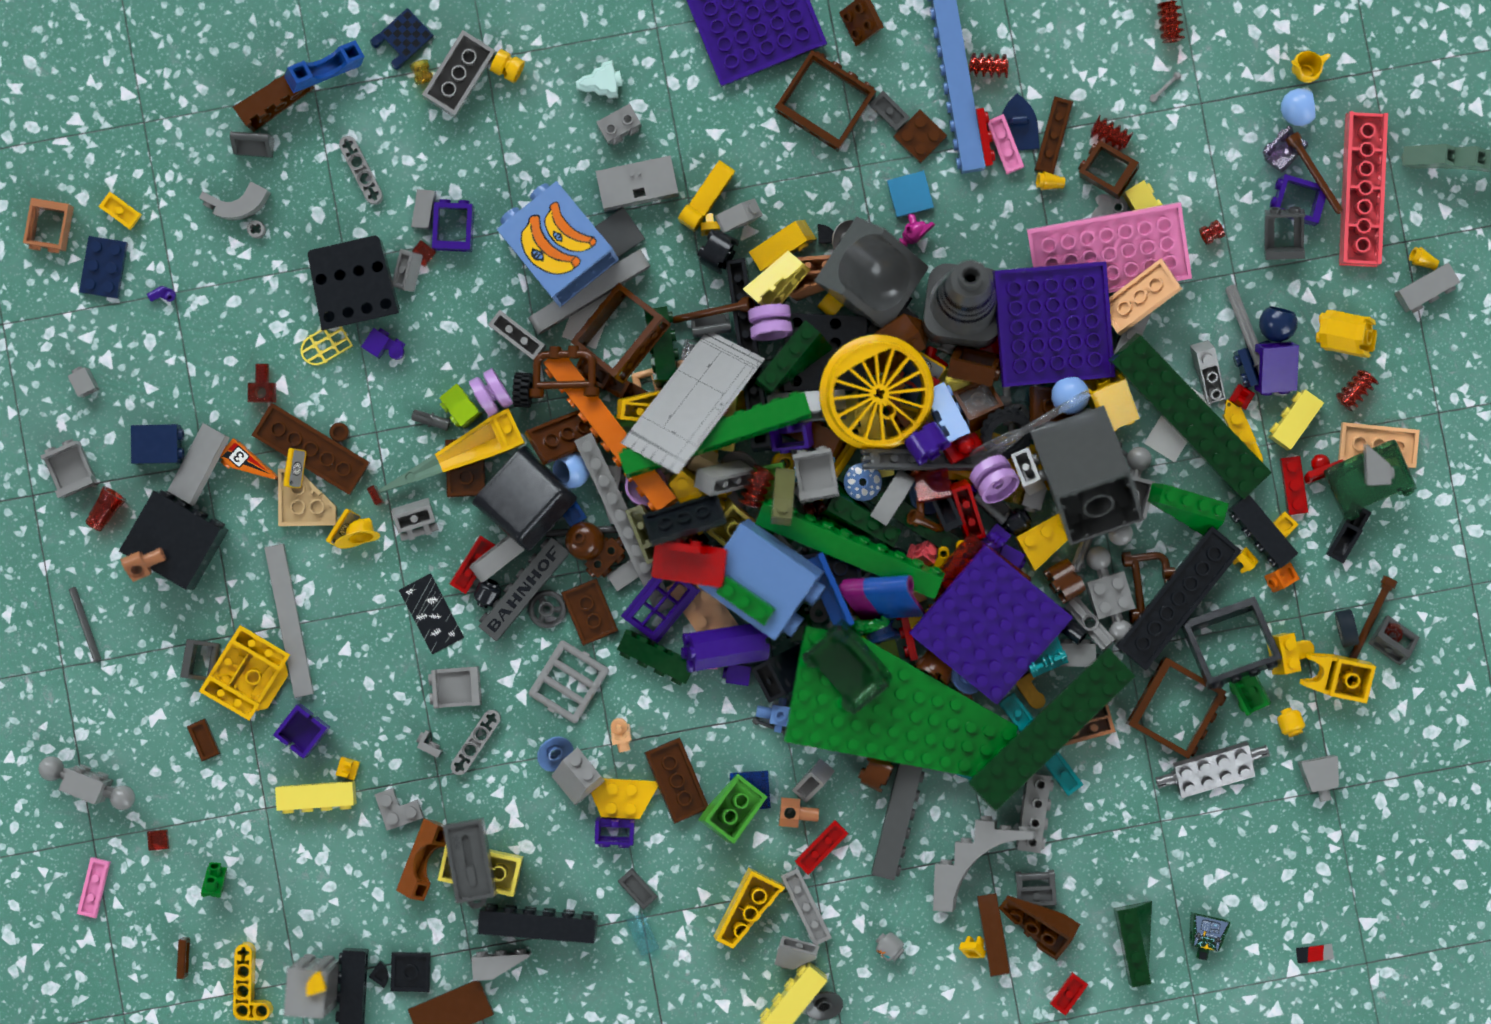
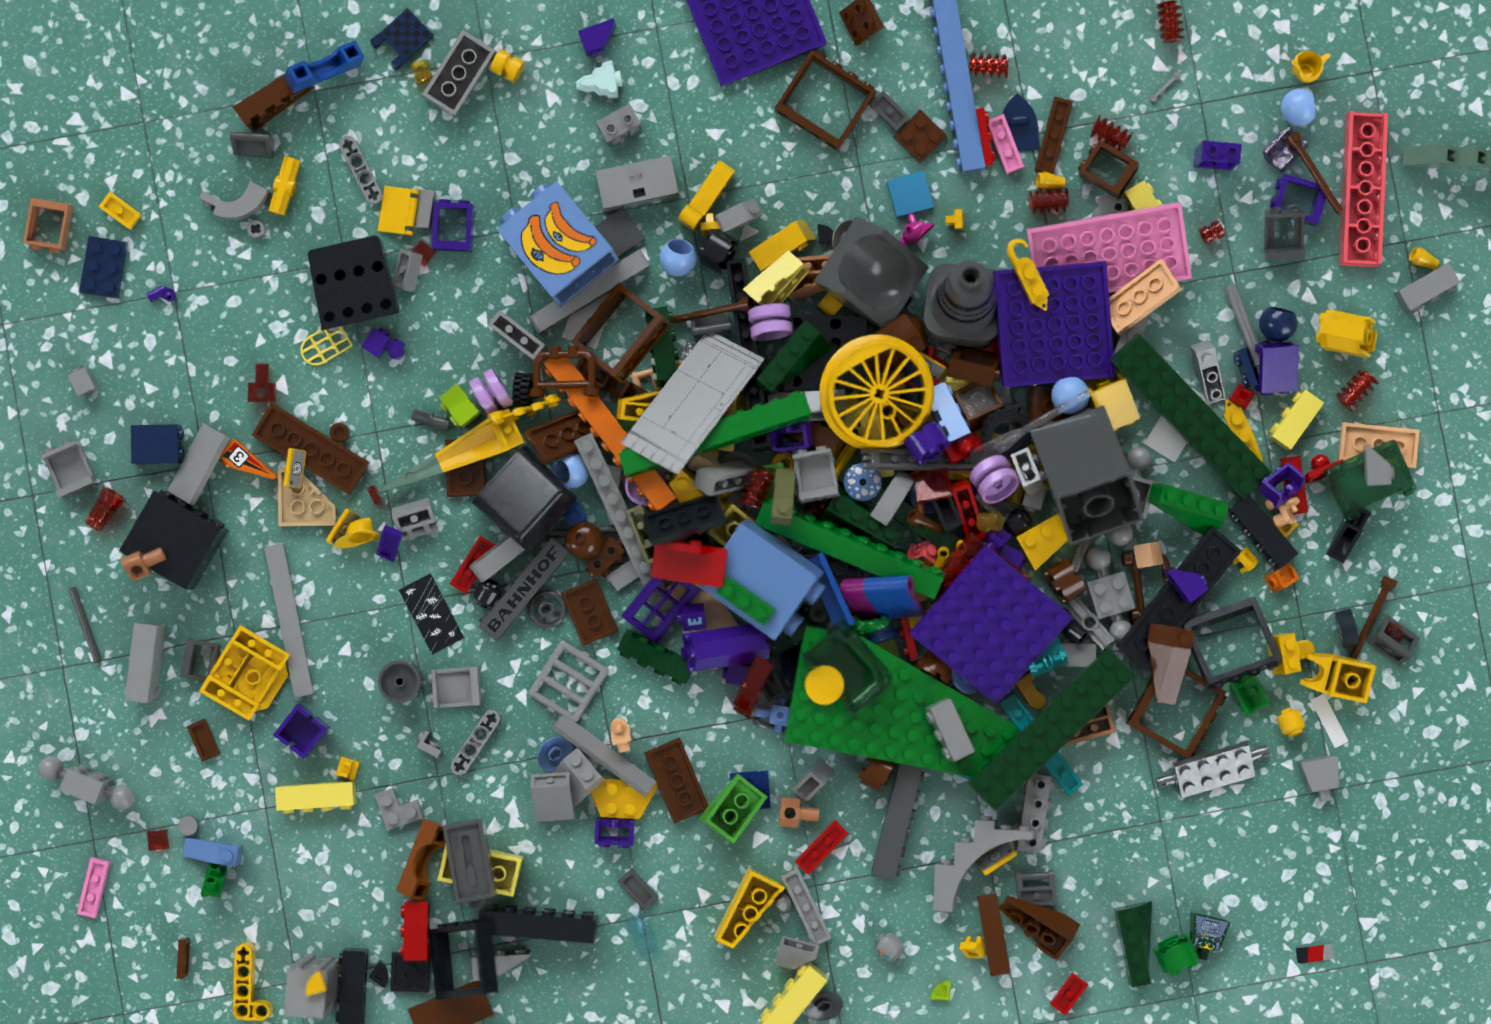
(145, 663): none -> light grey brick
(188, 825): none -> light grey tile
(213, 851): none -> medium blue slope
(284, 186): none -> yellow piece
(389, 543): none -> dark purple tile
(397, 210): none -> yellow piece
(411, 677): none -> dark grey wheel
(415, 931): none -> red brick
(442, 959): none -> black window
(549, 401): none -> yellow plant
(552, 797): none -> light grey panel
(597, 37): none -> dark purple slope
(604, 755): none -> light grey tile
(678, 257): none -> light blue helmet
(692, 617): none -> dark purple brick
(752, 687): none -> clear red slope
(782, 902): none -> light grey cone
(824, 685): none -> yellow piece
(941, 991): none -> lime tile
(949, 730): none -> light grey brick
(956, 220): none -> yellow tile
(990, 521): none -> clear yellow wheel
(996, 858): none -> slope
(1028, 276): none -> yellow plate
(1047, 200): none -> clear red piece
(1148, 554): none -> light nougat panel
(1169, 657): none -> wedge
(1176, 954): none -> green brick
(1187, 584): none -> dark purple slope
(1224, 154): none -> dark purple window
(1286, 472): none -> dark purple window
(1286, 515): none -> light nougat hips
(1329, 720): none -> white sticker

